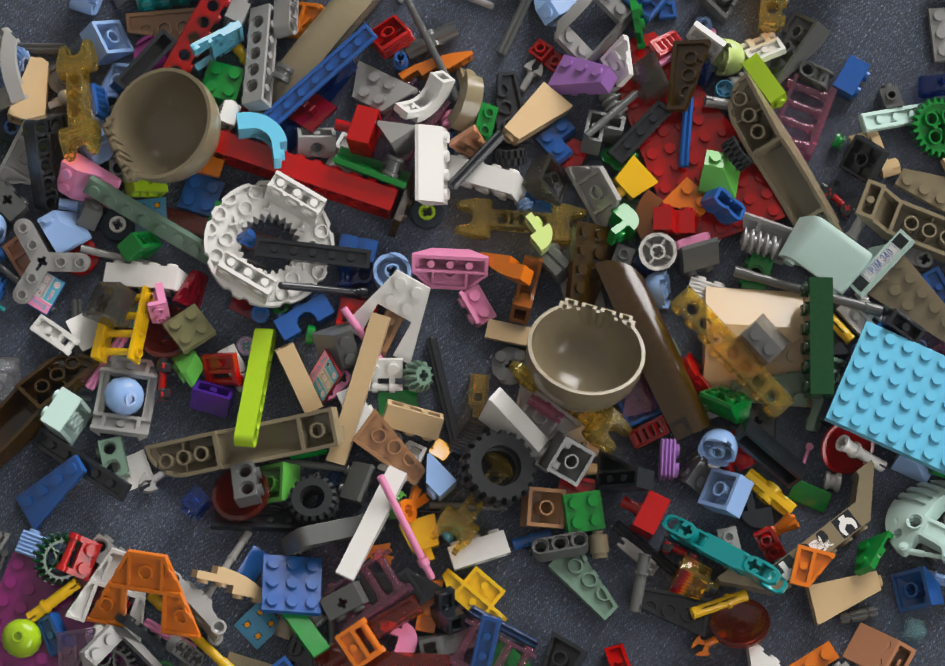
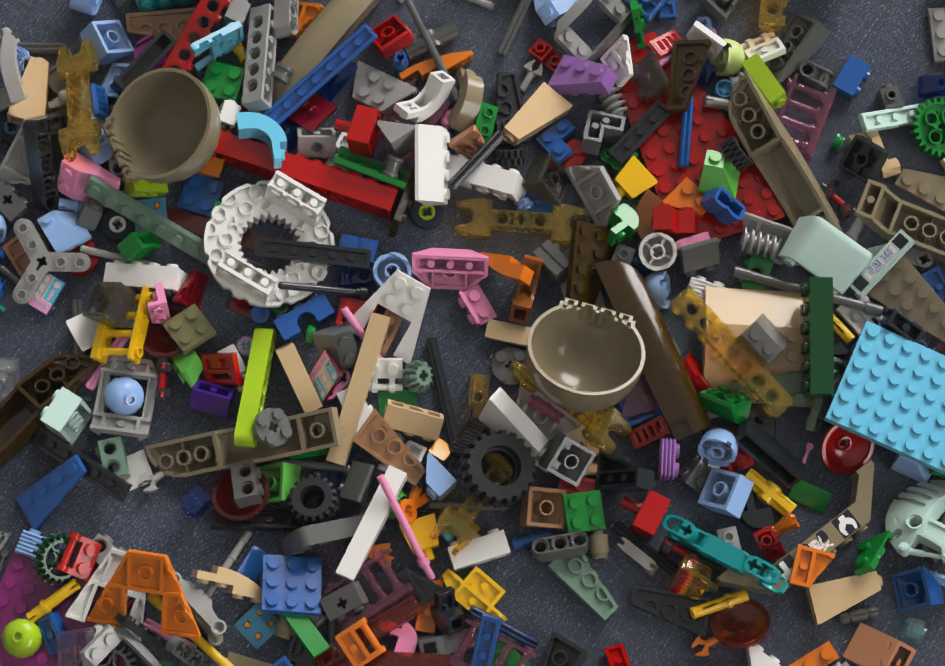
(54, 334): white plate -> none
(247, 238): blue tile -> none
(280, 422): none -> dark grey plate
(542, 236): yellowish green brick -> none
(611, 114): dark grey bar -> none
(641, 574): dark grey pin -> none
(832, 481): light grey wheel -> none
(855, 450): white pin -> none

